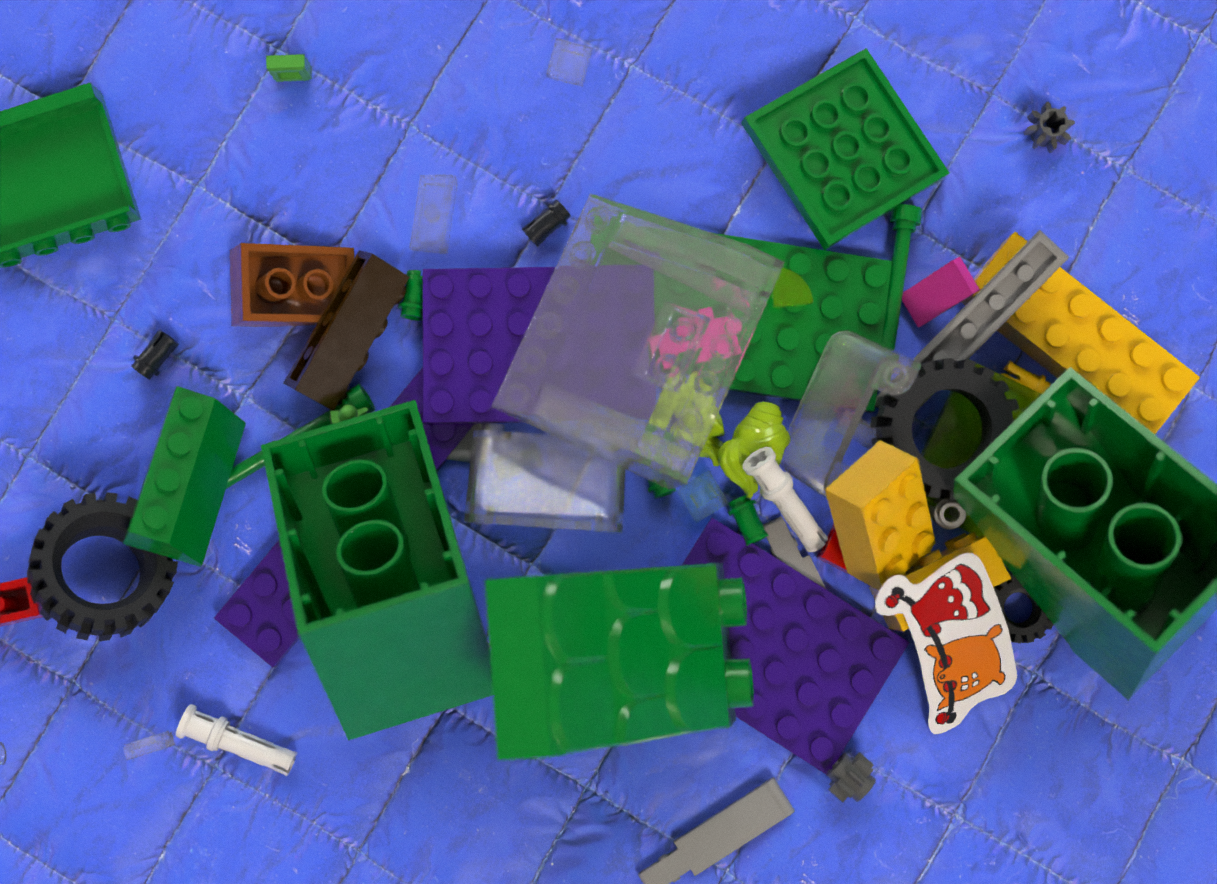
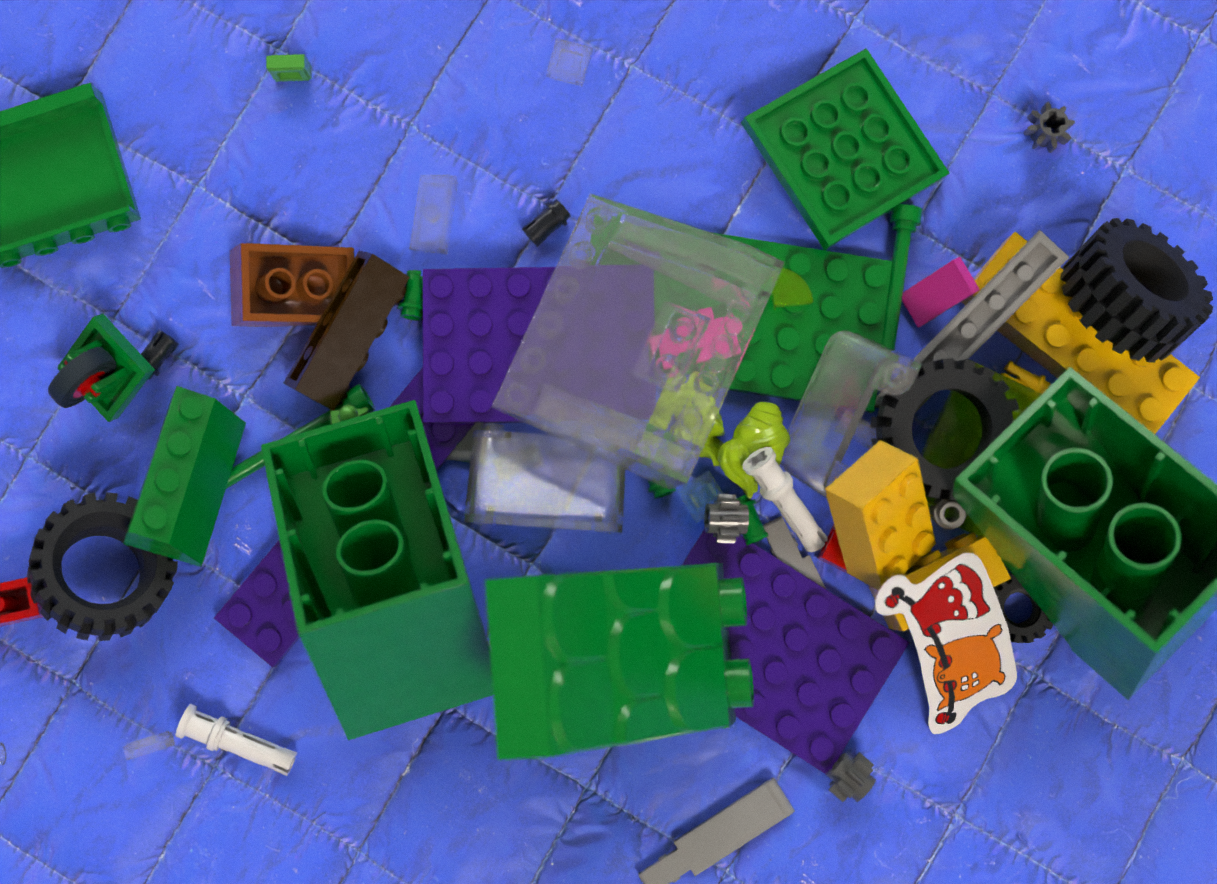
(100, 370): none -> green plate
(726, 518): none -> dark grey gear
(1136, 290): none -> black tyre

